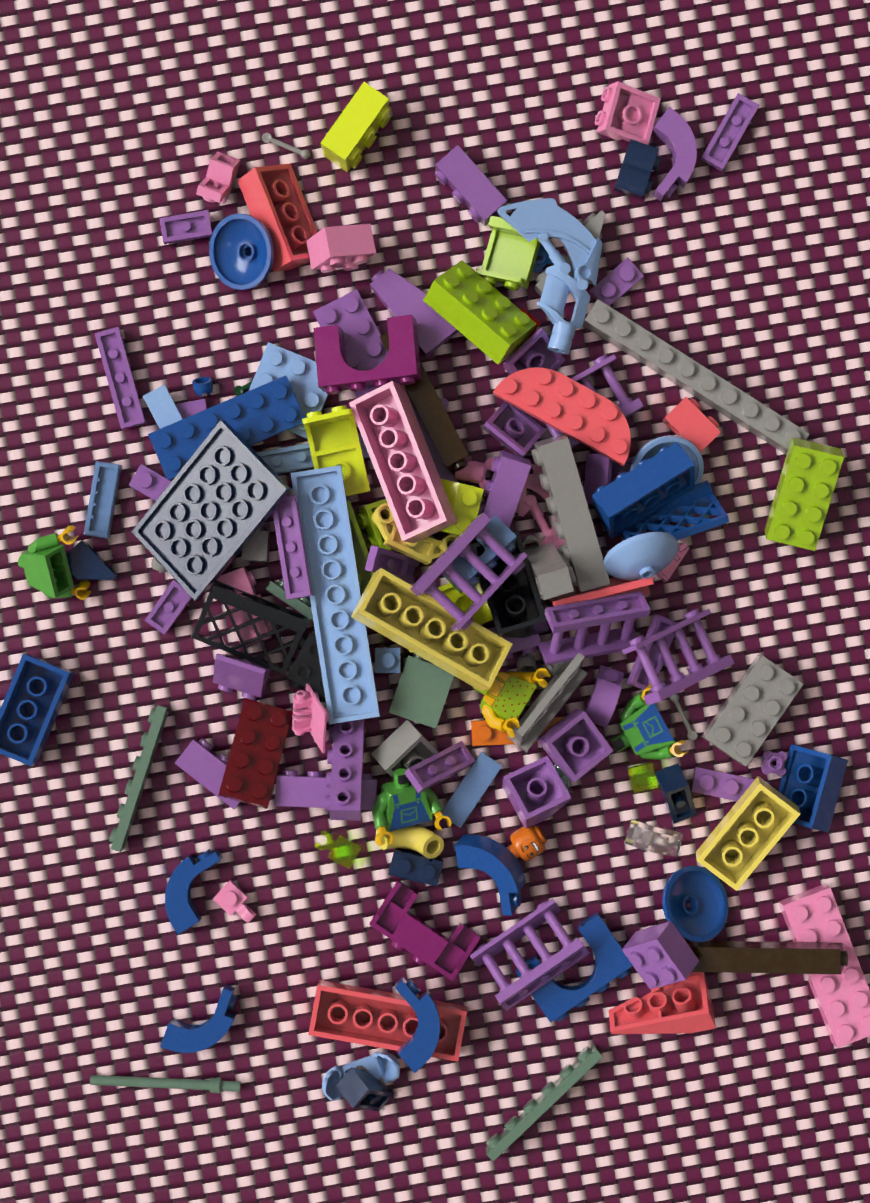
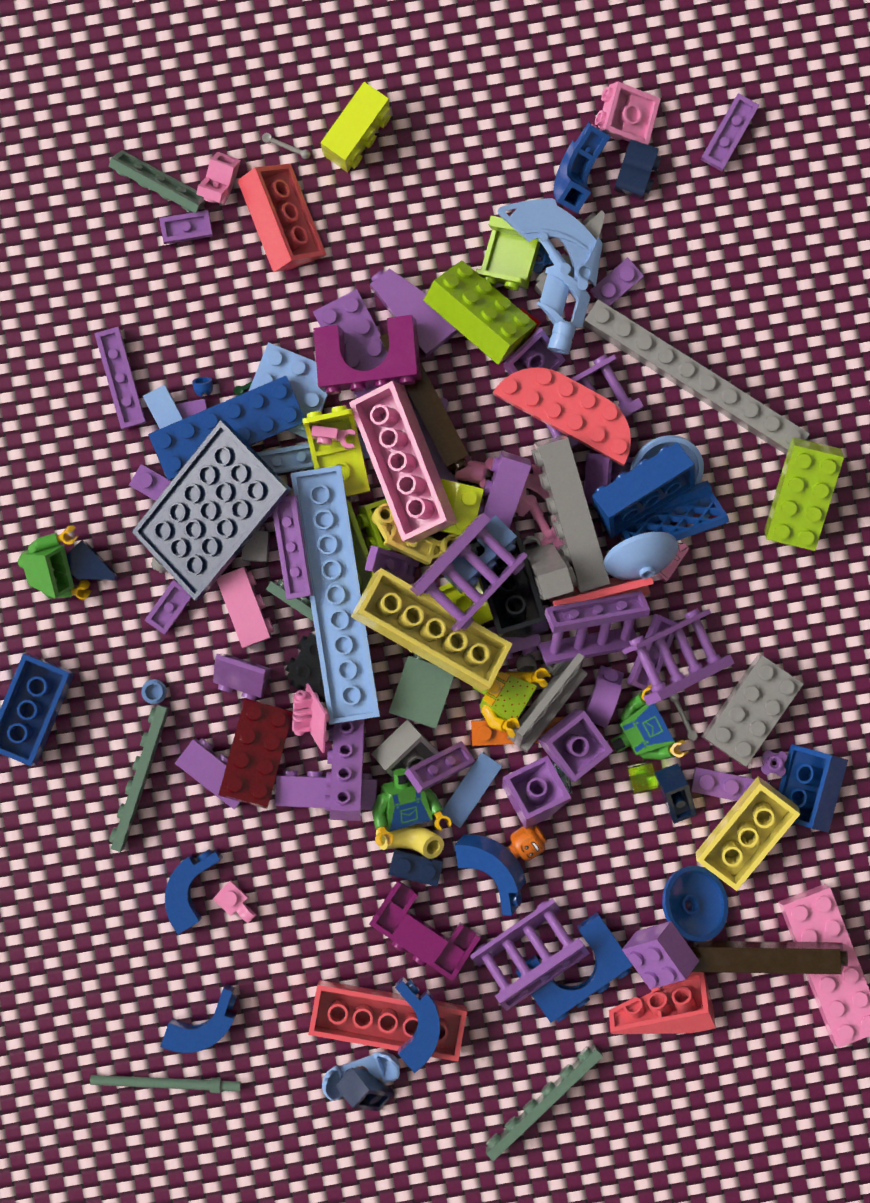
(102, 499): medium blue plate -> none
(154, 691): none -> medium blue plate
(158, 181): none -> sand green plate
(231, 251): blue dish -> none
(259, 607): black fence -> none
(327, 435): none -> bright pink plate
(341, 247): bright pink brick -> none
(342, 851): clear neon green plate -> none
(387, 660): medium blue brick -> none
(469, 185): medium lavender brick -> none
(514, 429): medium lavender slope -> none
(573, 173): none -> blue arch
(654, 838): clear slope -> none
(680, 139): medium lavender arch -> none
(690, 423): coral brick -> none

